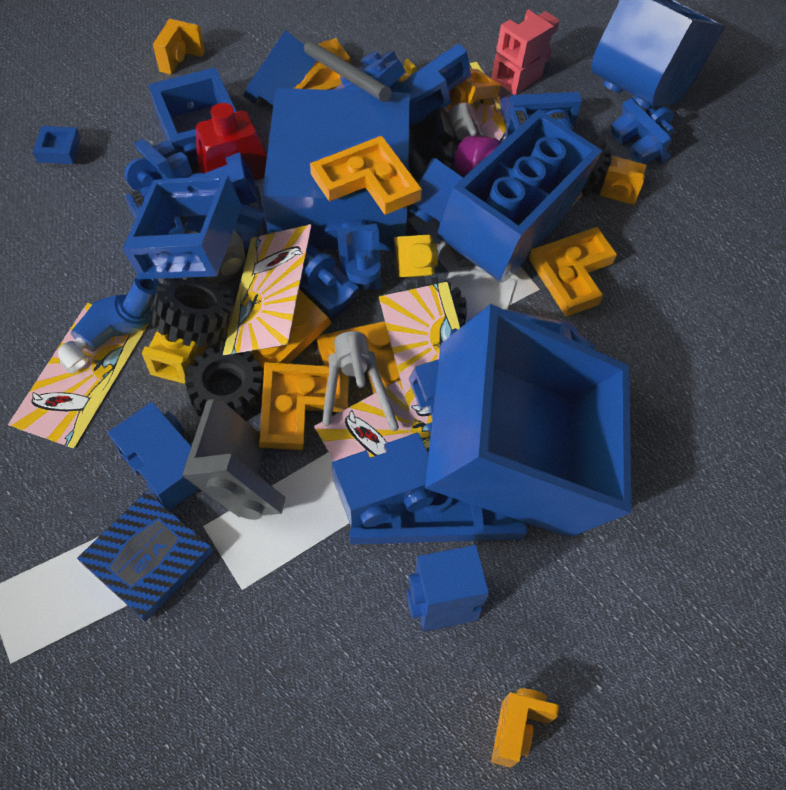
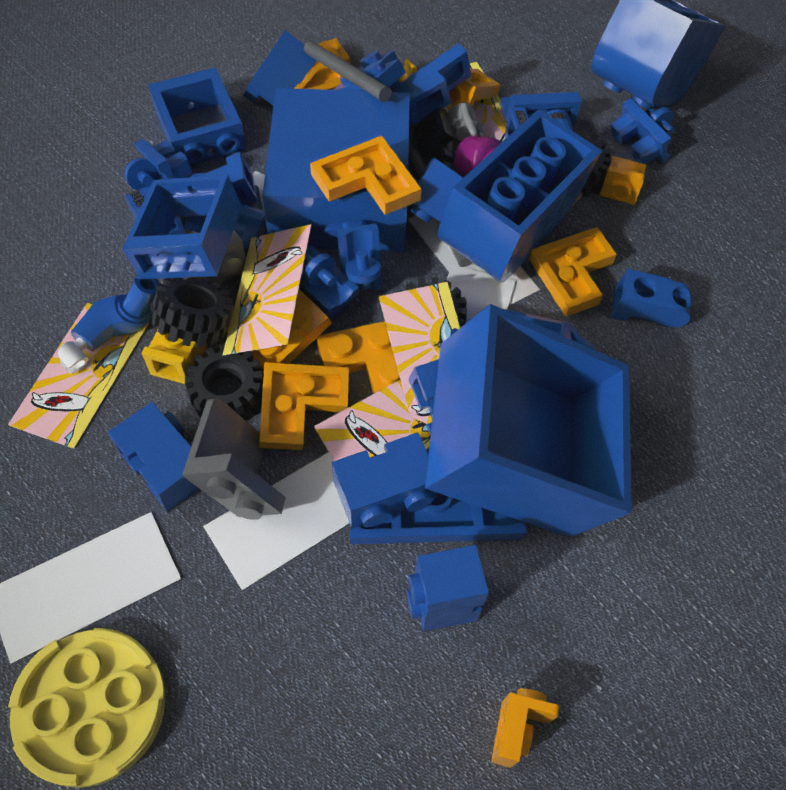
(56, 145): blue plate -> none
(86, 708): none -> light yellow tile
(145, 555): tile -> none
(175, 41): light orange bracket -> none
(227, 135): red torso -> none
(354, 359): light grey plant -> none
(415, 255): yellow brick -> none
(523, 50): coral hips -> none
(652, 299): none -> blue leg

